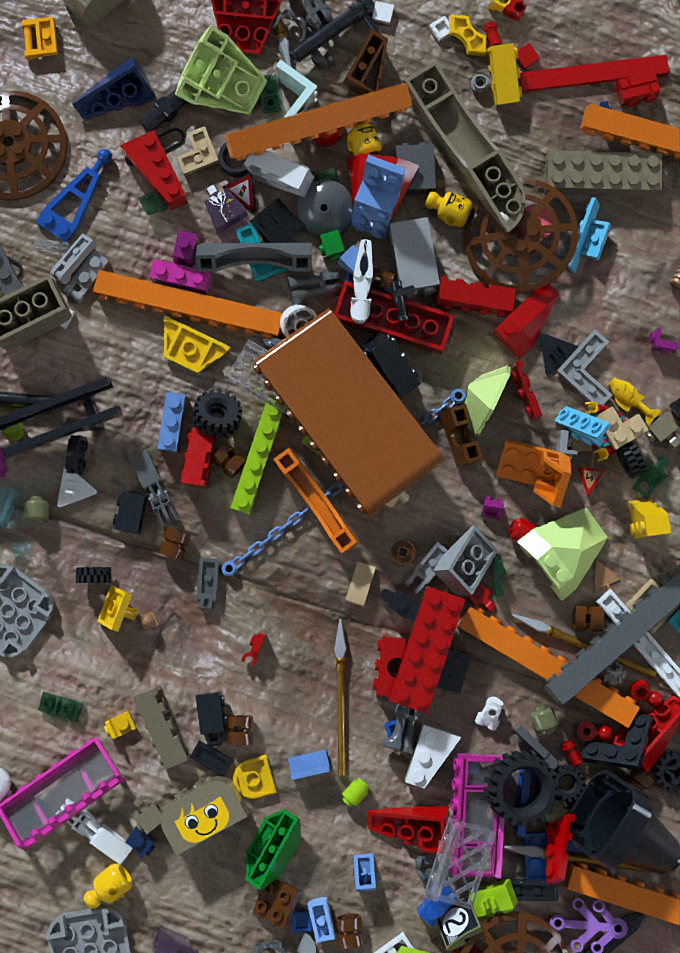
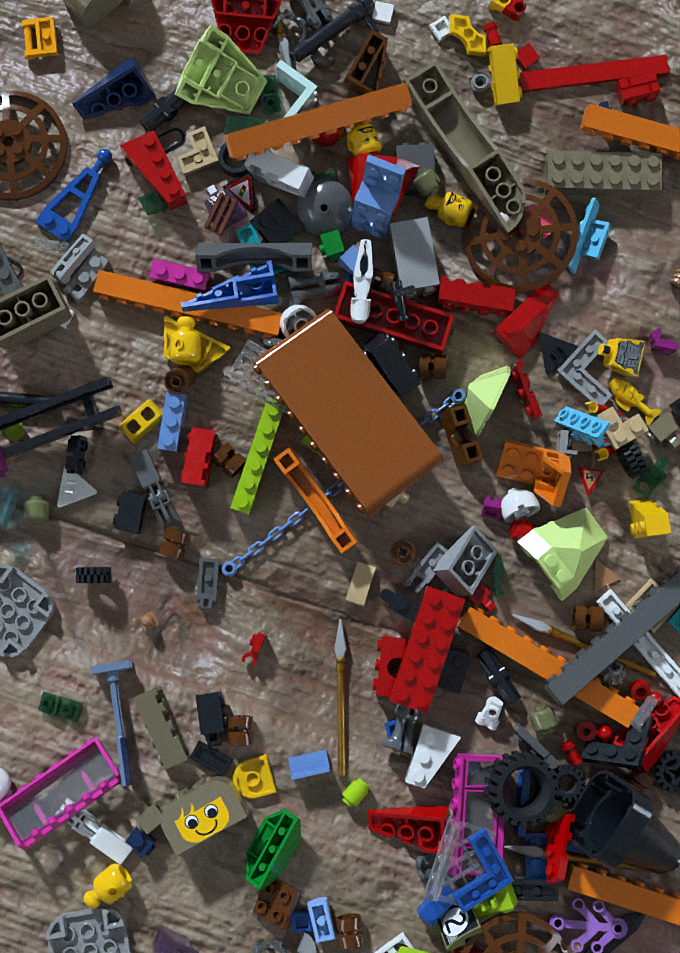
(112, 671): none -> sand blue piece
(116, 608): yellow tile -> none
(120, 725): yellow bracket -> none
(146, 426): none -> yellow piece
(179, 379): none -> reddish brown wheel
(185, 343): none -> yellow piece
(186, 248): magenta torso -> none
(217, 203): none -> copper tile
(221, 404): black tyre -> none
(235, 123): none -> clear green slope
(250, 289): none -> blue wedge
(364, 872): medium blue slope -> none
(427, 182): none -> olive head
(439, 366): none -> reddish brown wheel
(487, 884): none -> blue plate
(498, 676): none -> black piece
(518, 504): none -> white cylinder
(623, 355): none -> torso
(644, 712): none -> clear axle

